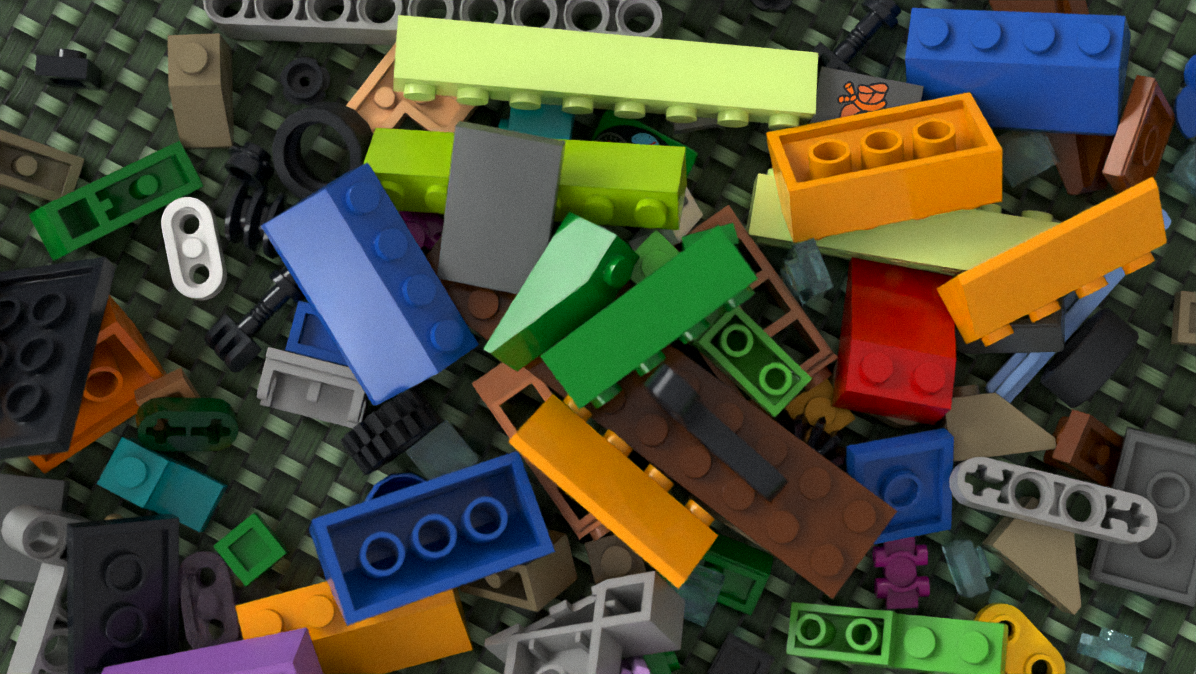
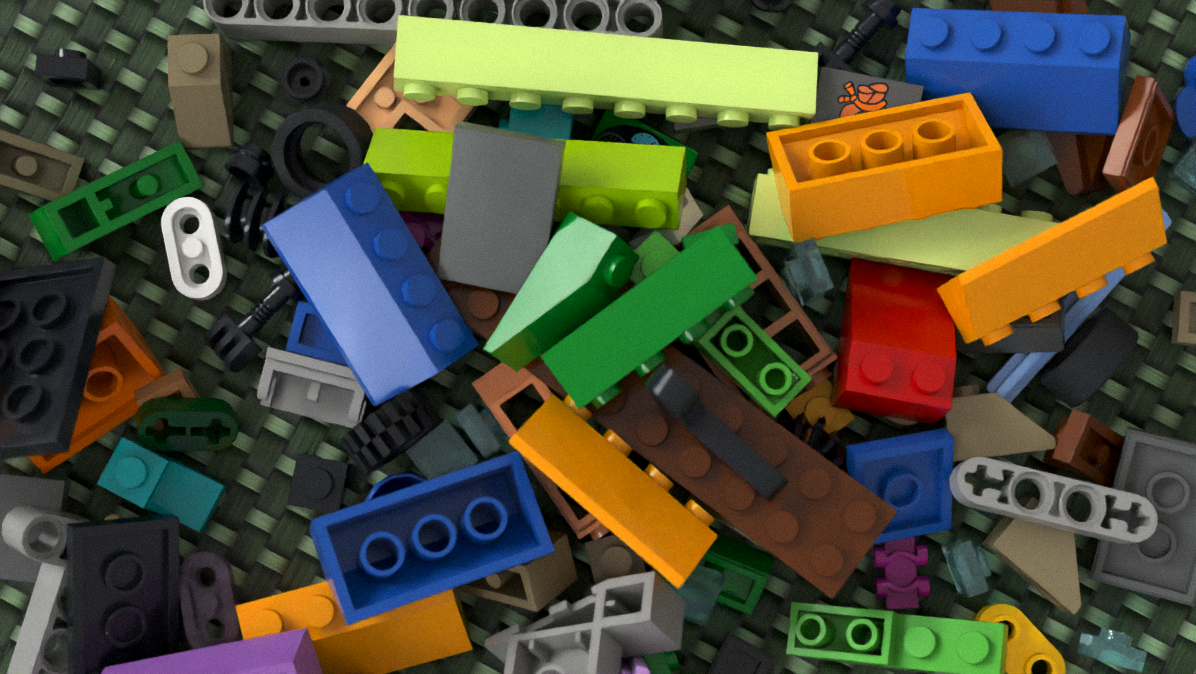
(251, 549): green plate -> none
(318, 483): none -> black plate
(481, 429): none -> clear light blue plate

